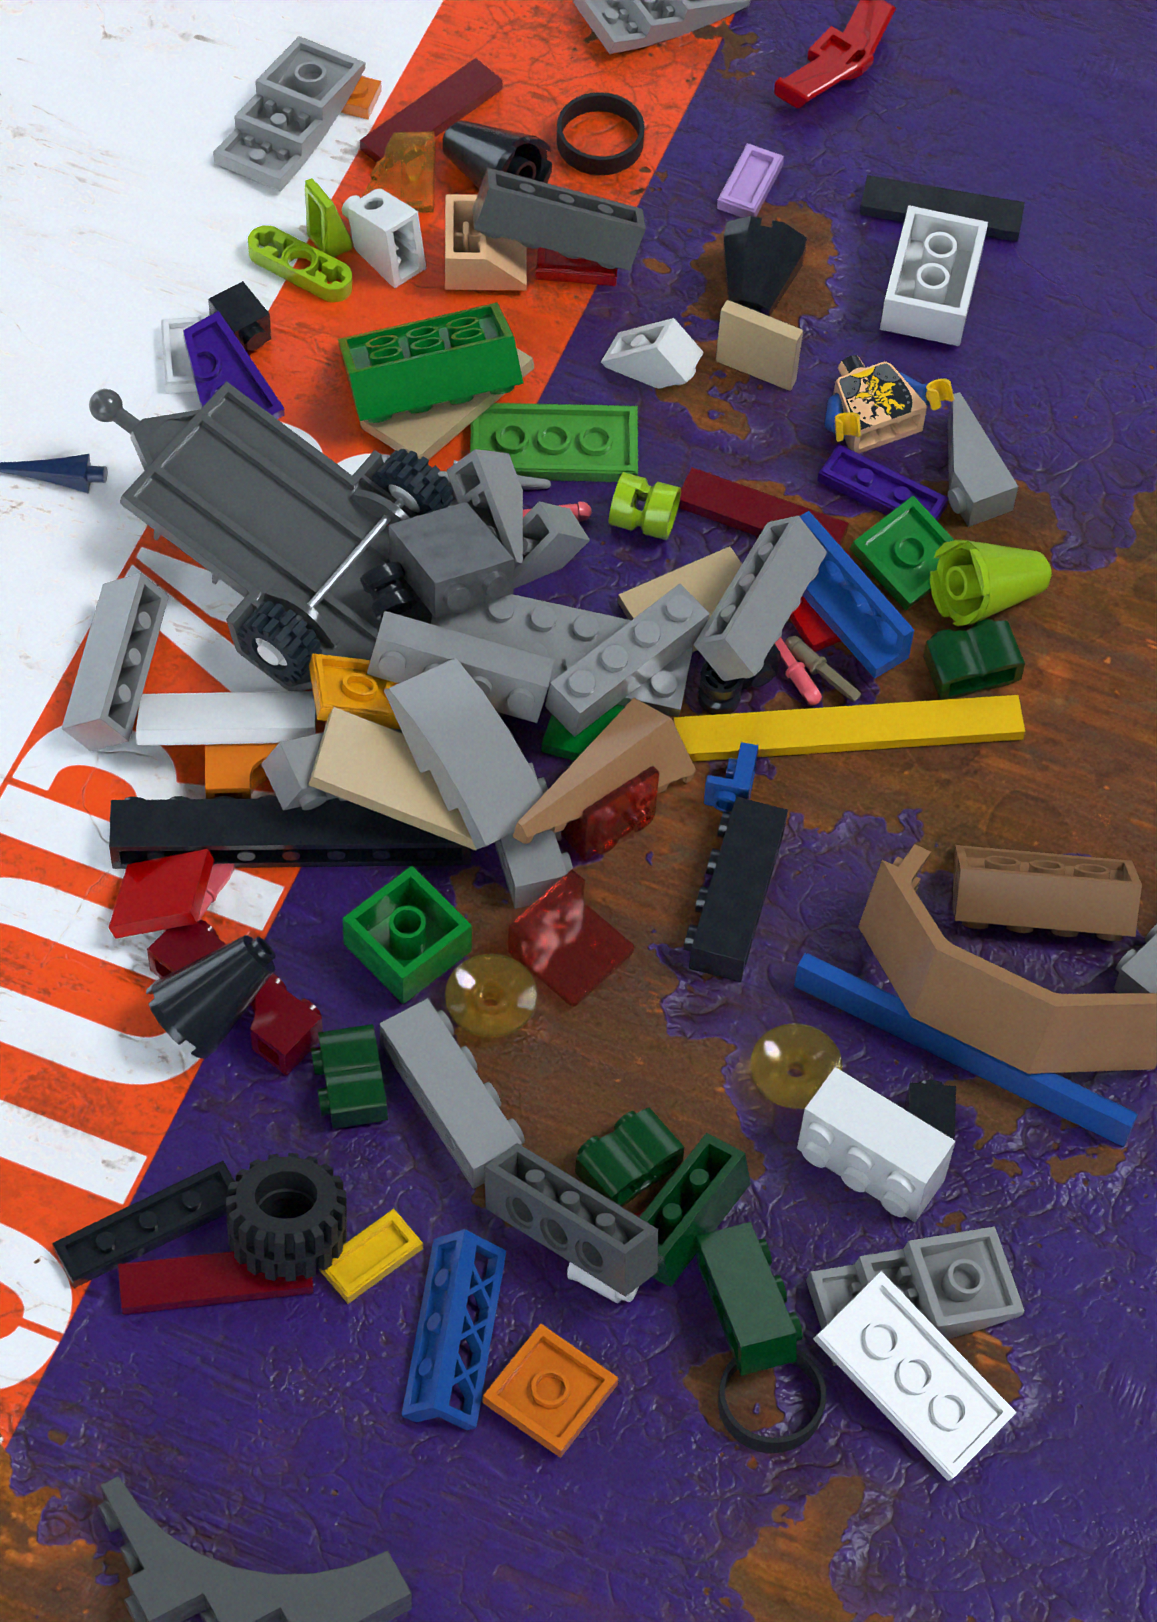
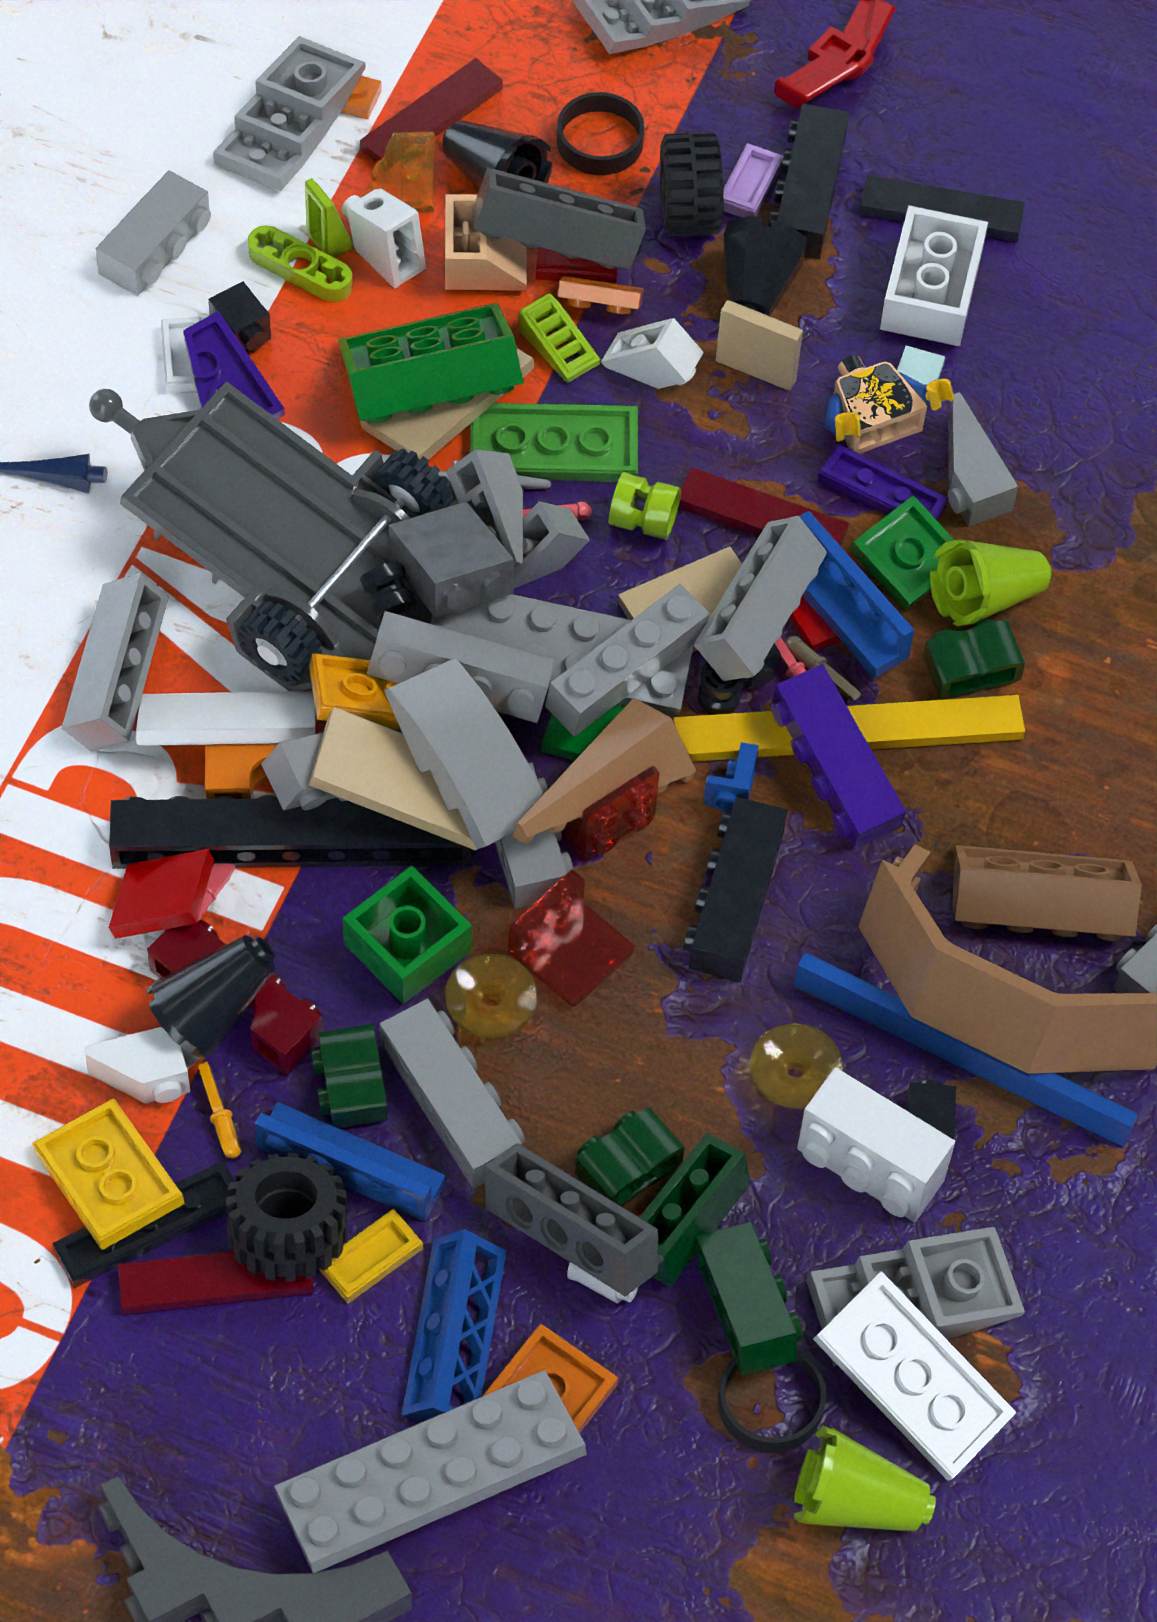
(108, 1173): none -> yellow tile
(140, 1065): none -> white slope
(153, 233): none -> light grey brick
(221, 1117): none -> light orange piece
(357, 1162): none -> blue fence
(429, 1471): none -> light grey plate
(543, 317): none -> lime slope
(584, 291): none -> orange plate
(691, 184): none -> black tyre
(811, 173): none -> black brick
(837, 756): none -> dark purple brick
(858, 1488): none -> lime cone
(921, 365): none -> light aqua tile

